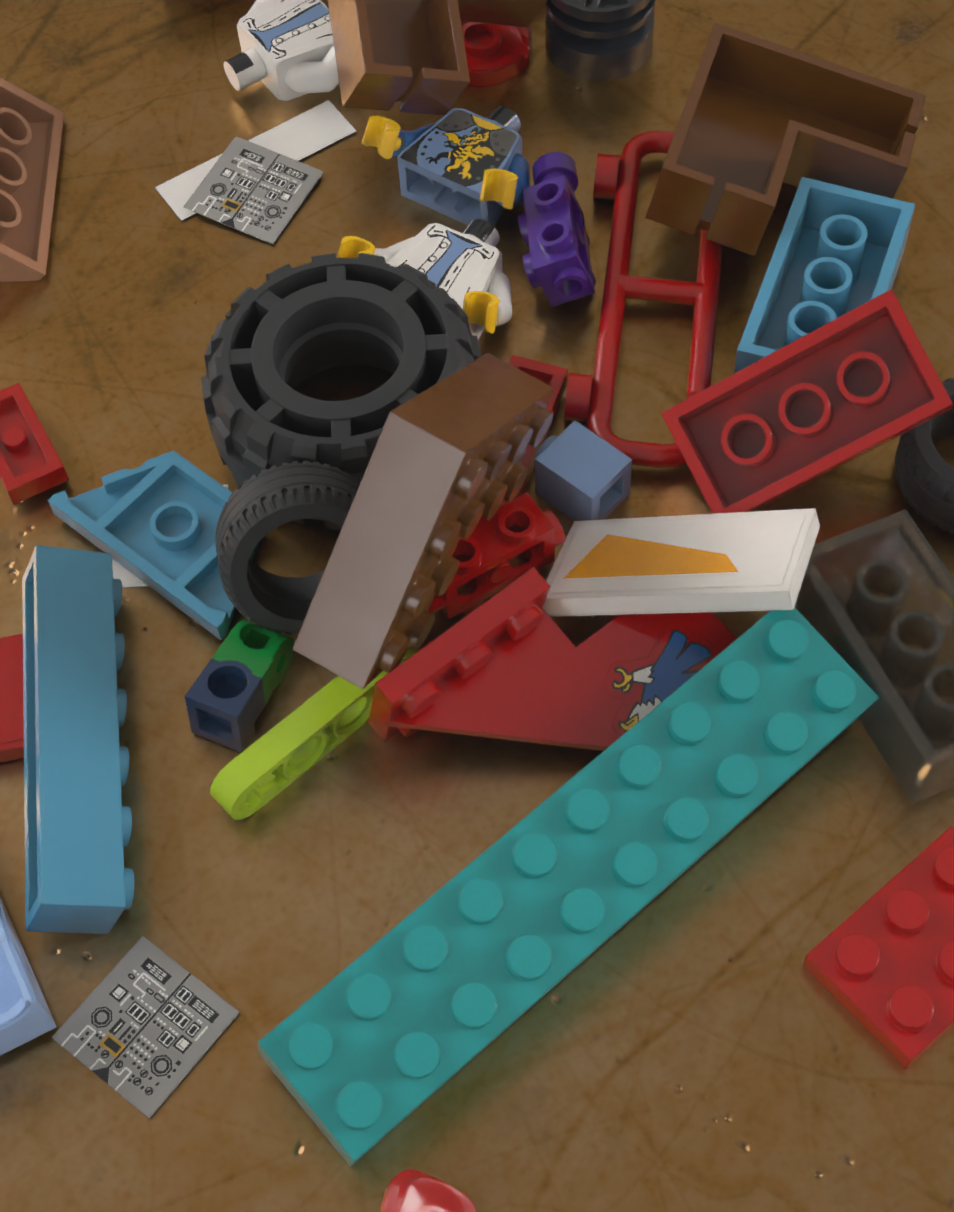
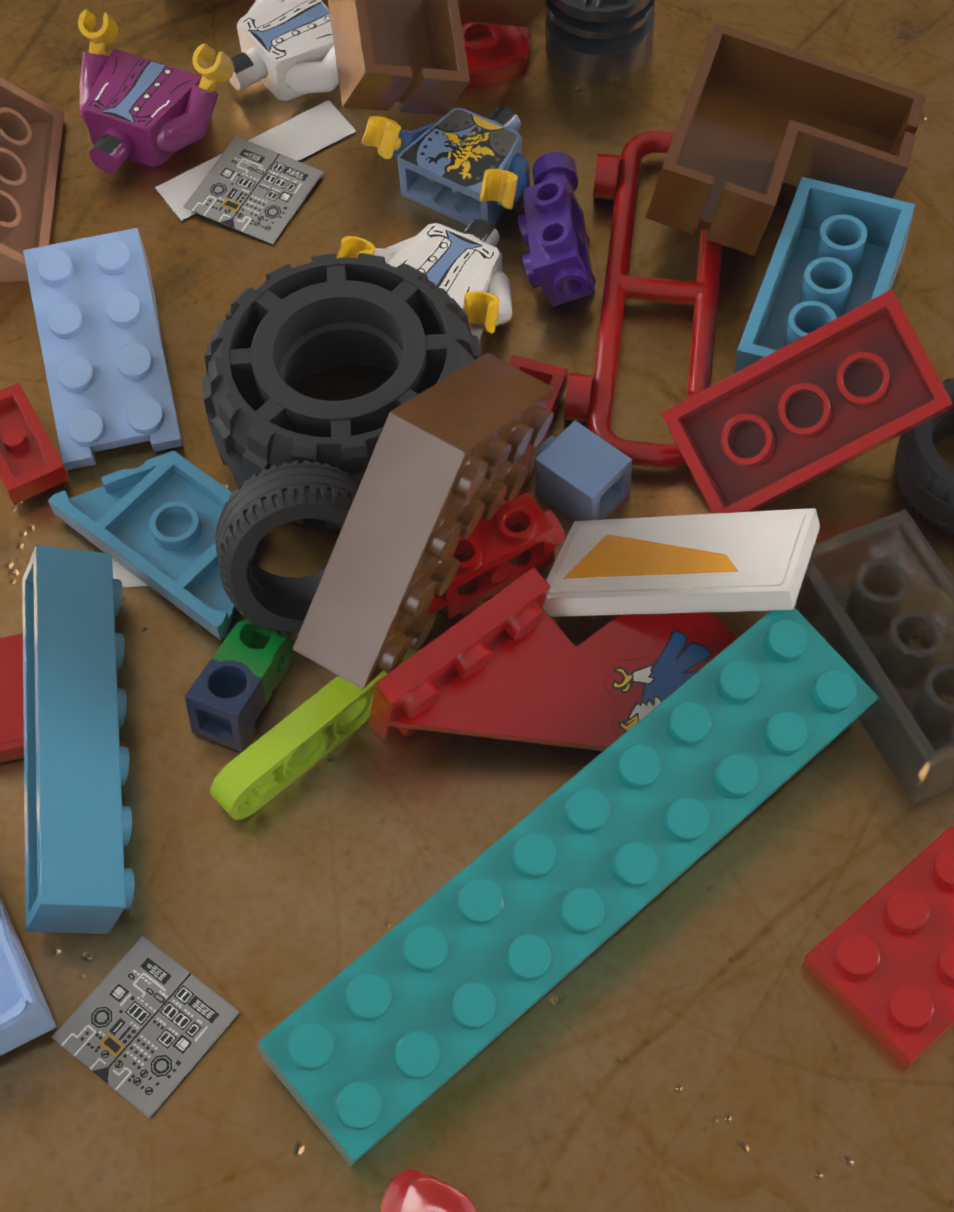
(102, 346): none -> light blue piece
(140, 105): none -> magenta torso

